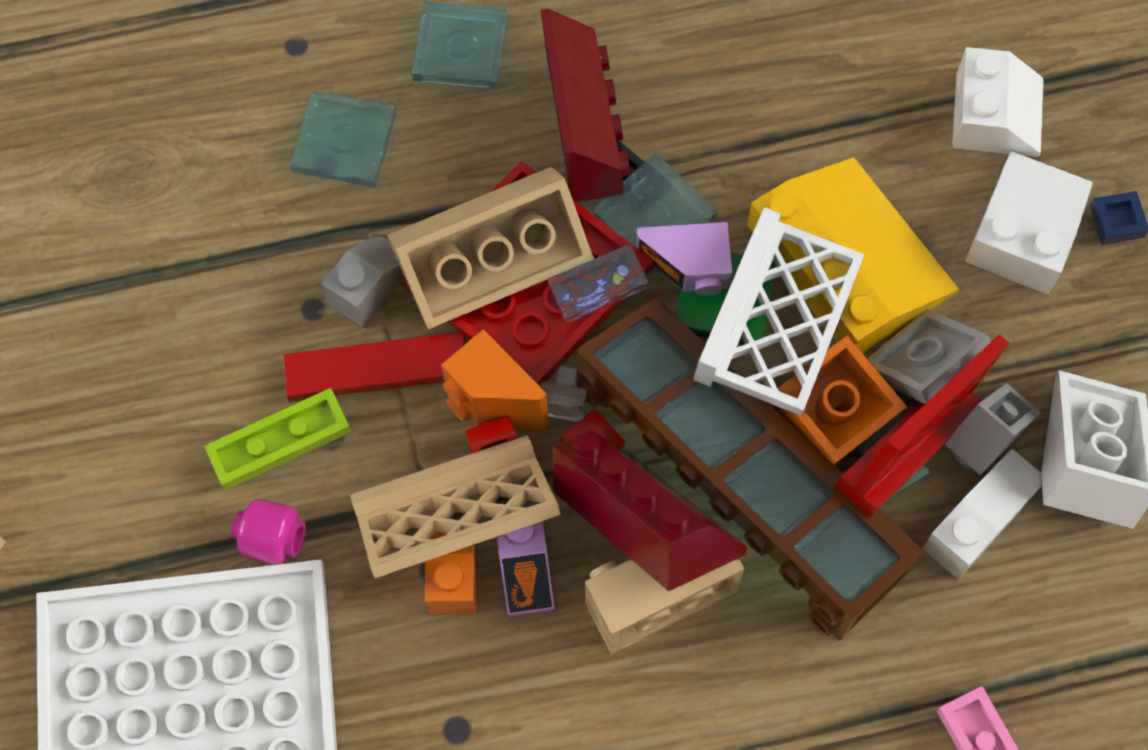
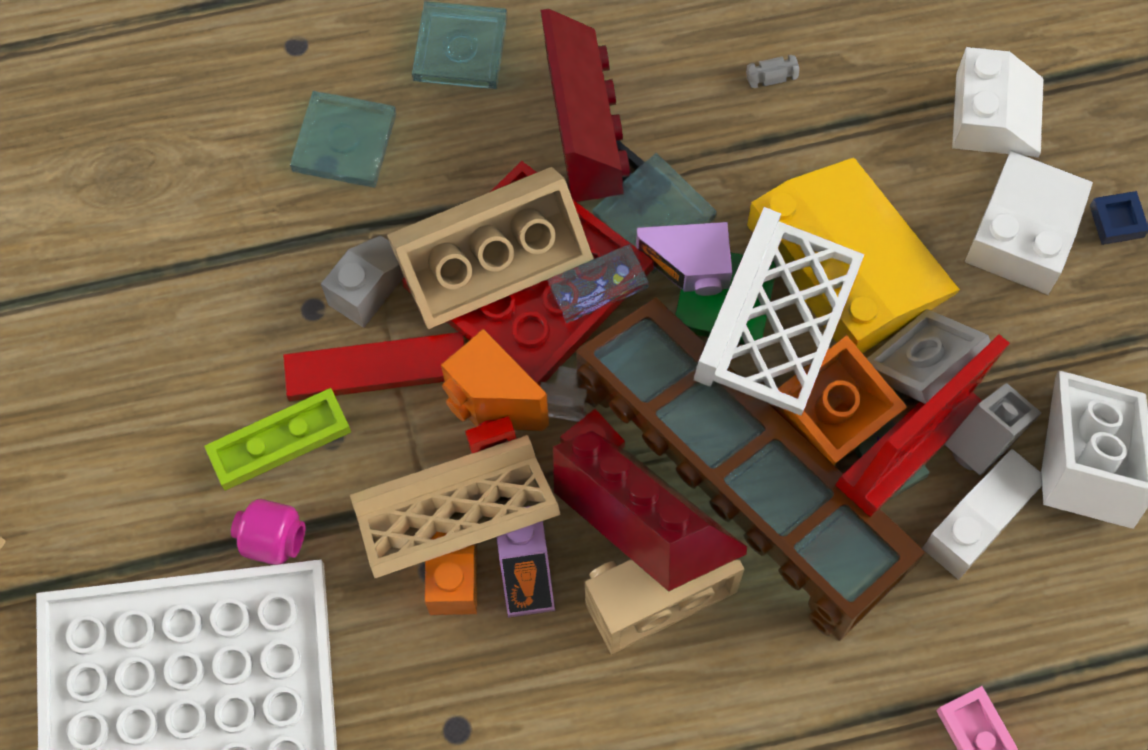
(772, 71): none -> light grey piece

